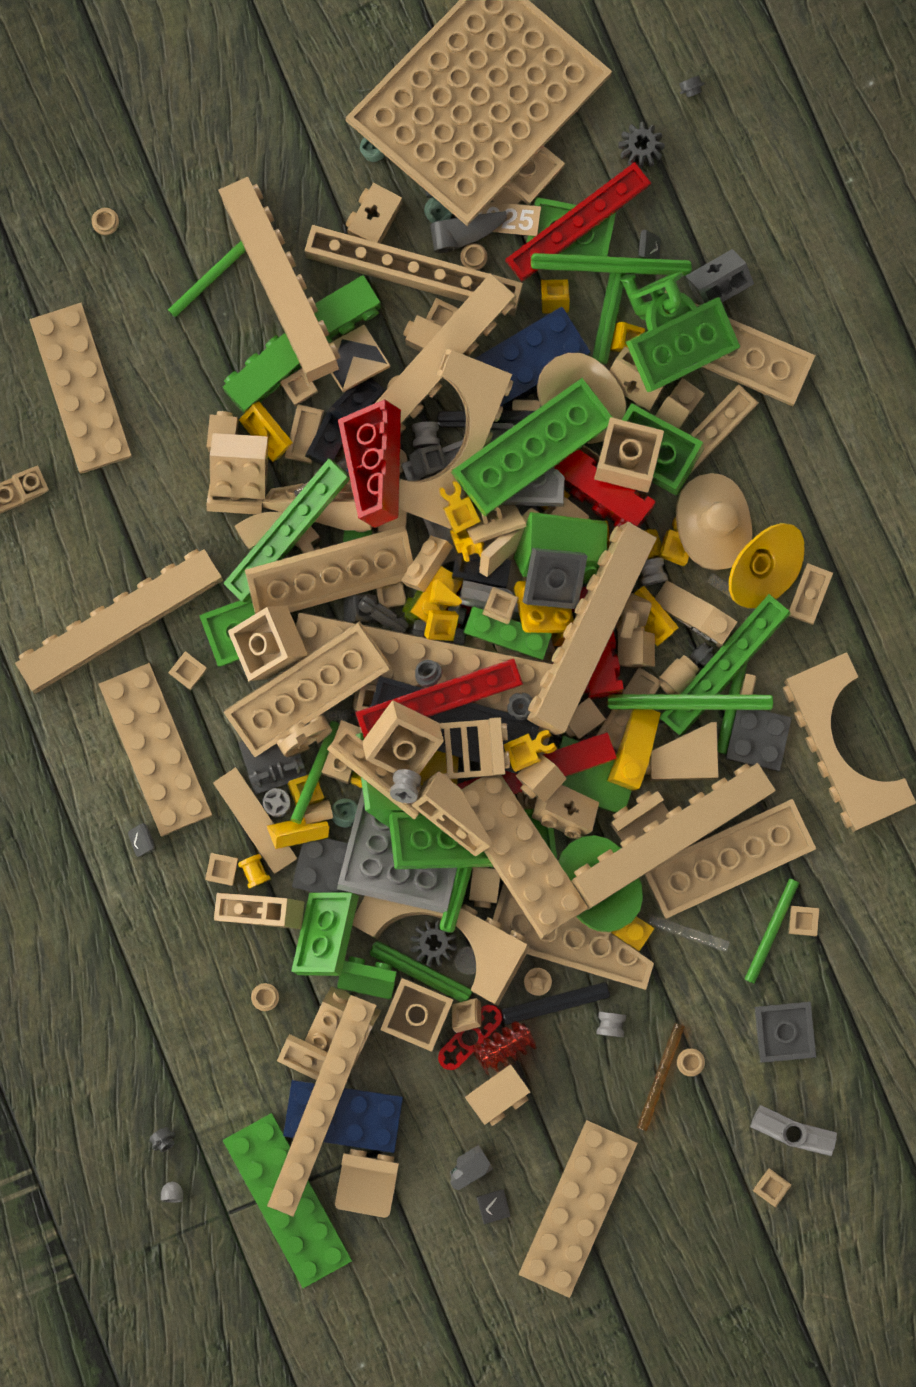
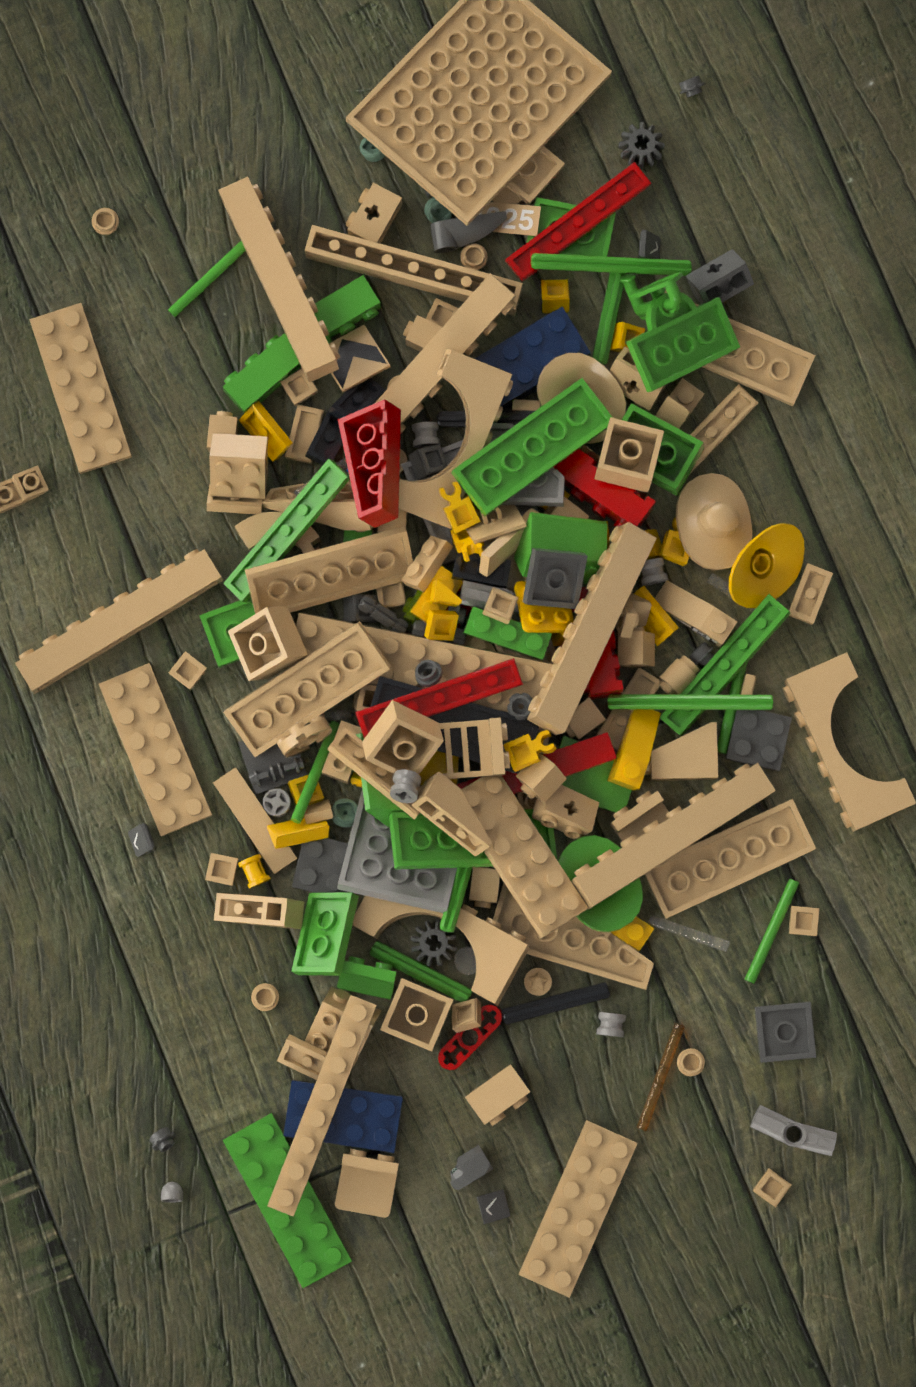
(504, 1046): clear red piece -> none

